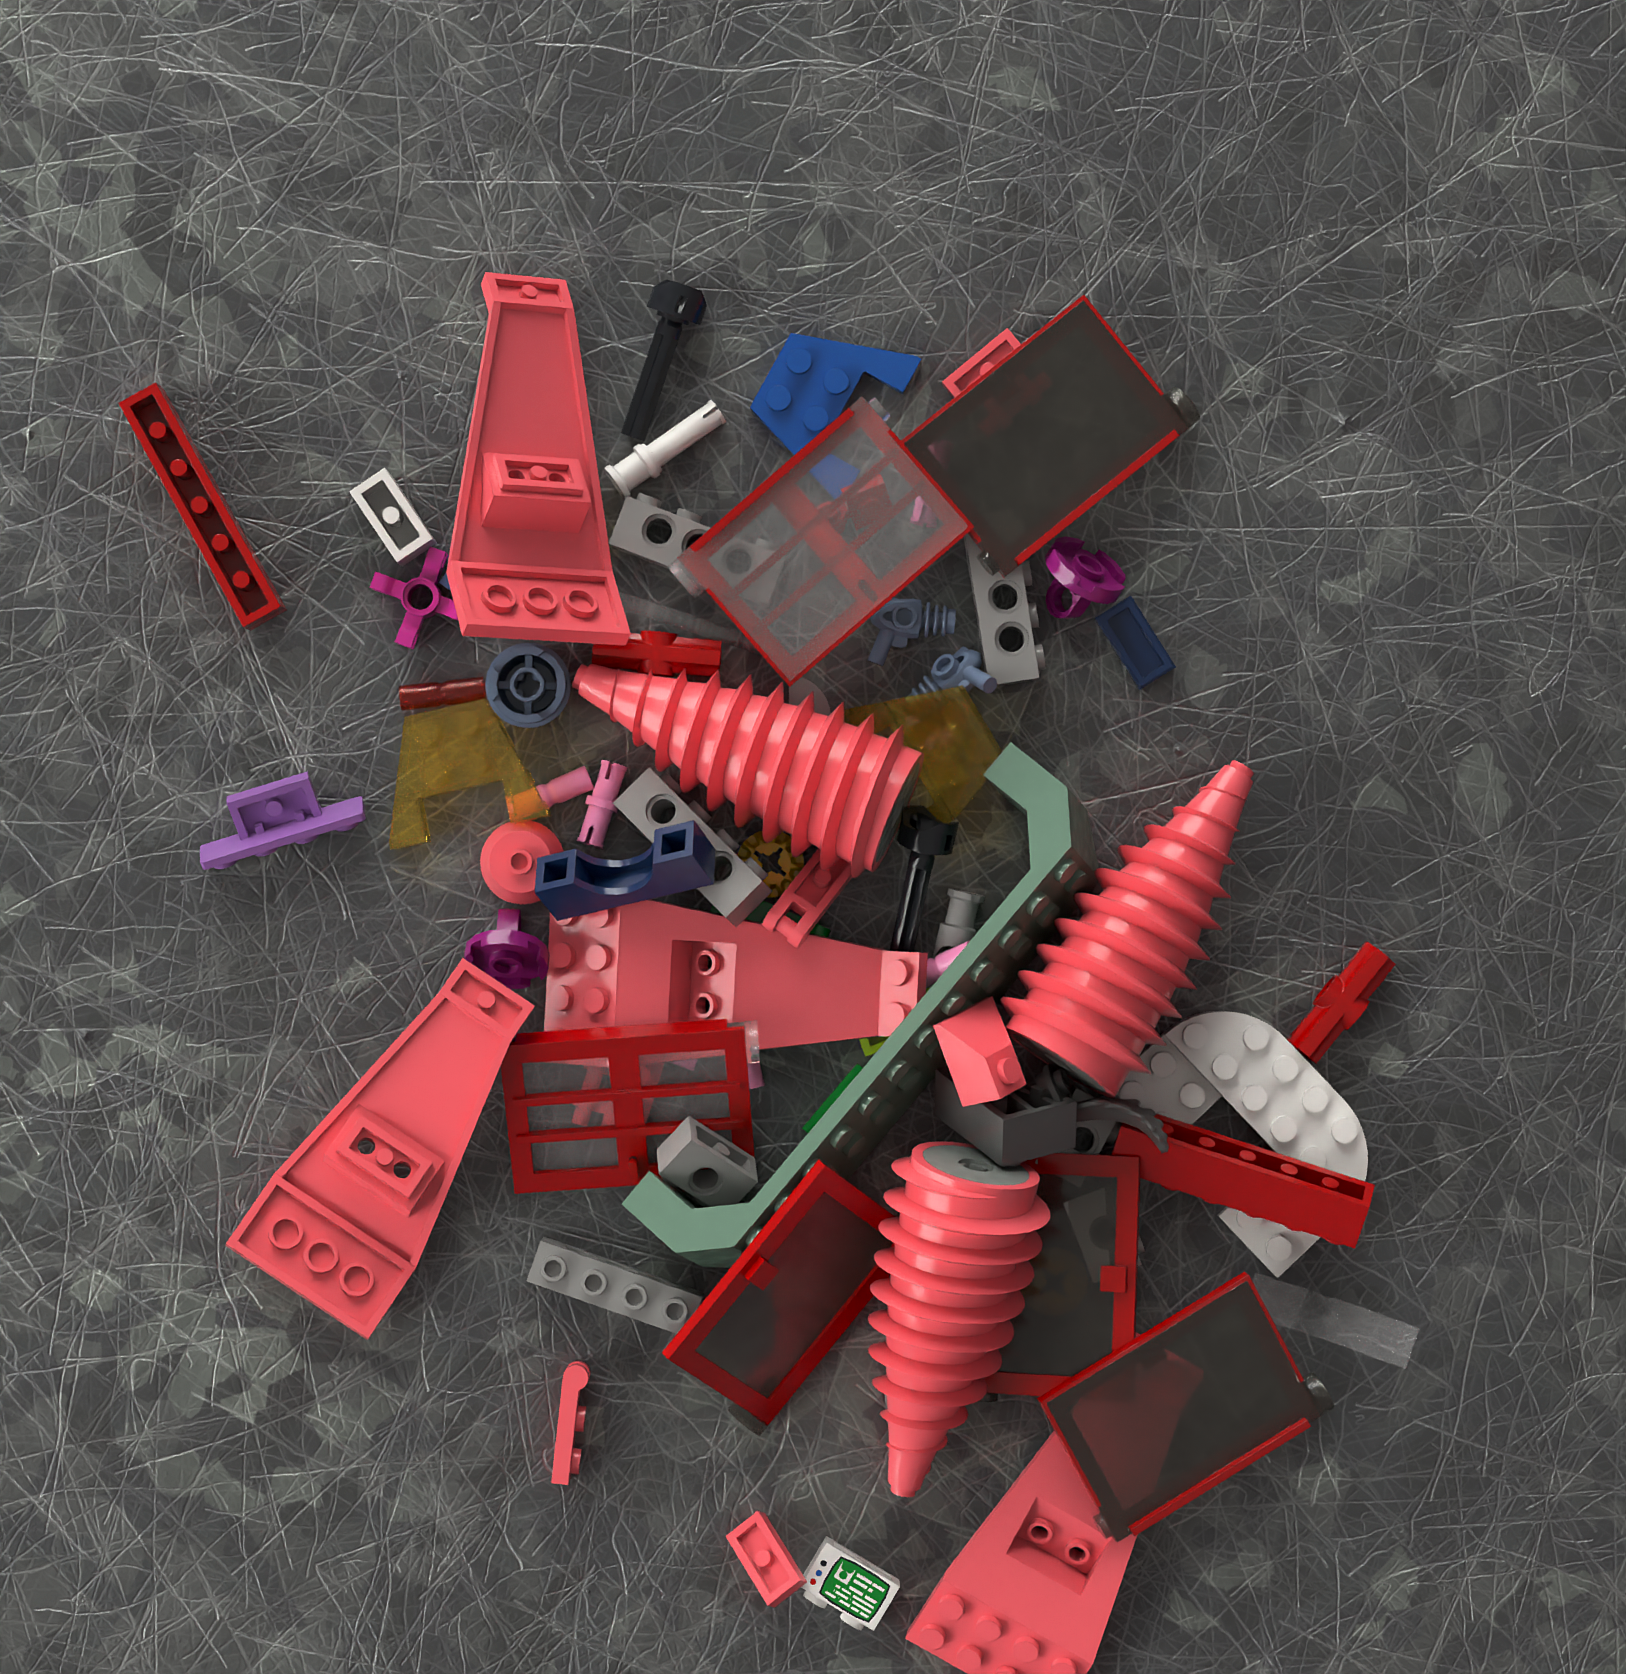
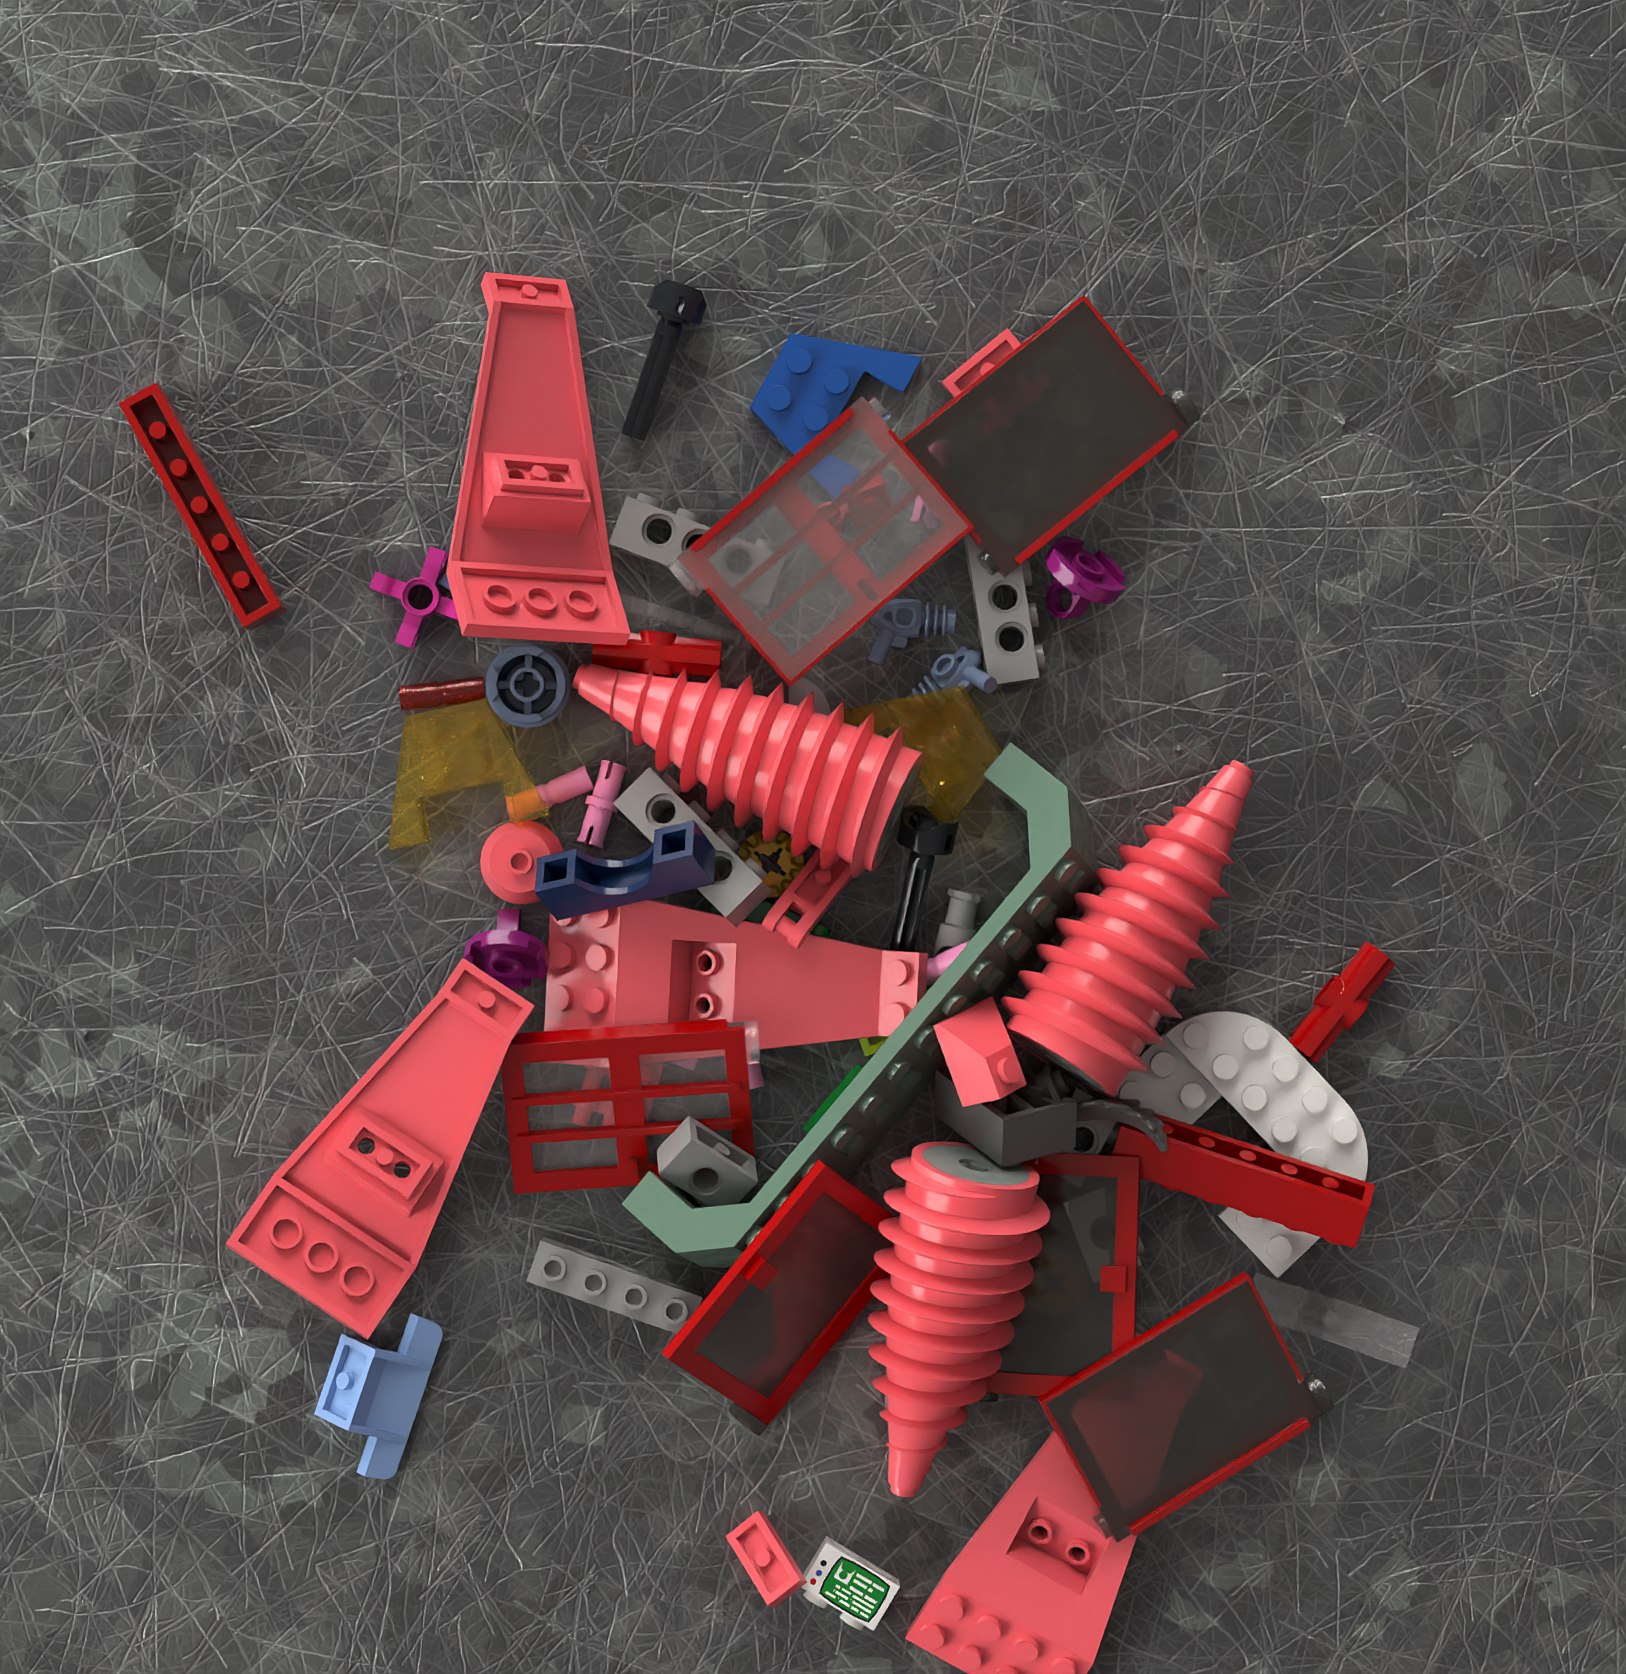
(276, 817): medium lavender bracket -> none
(380, 1392): none -> light blue plate
(393, 517): white brick -> none
(570, 1419): coral plate -> none
(648, 459): white pin -> none
(1134, 642): dark blue tile -> none

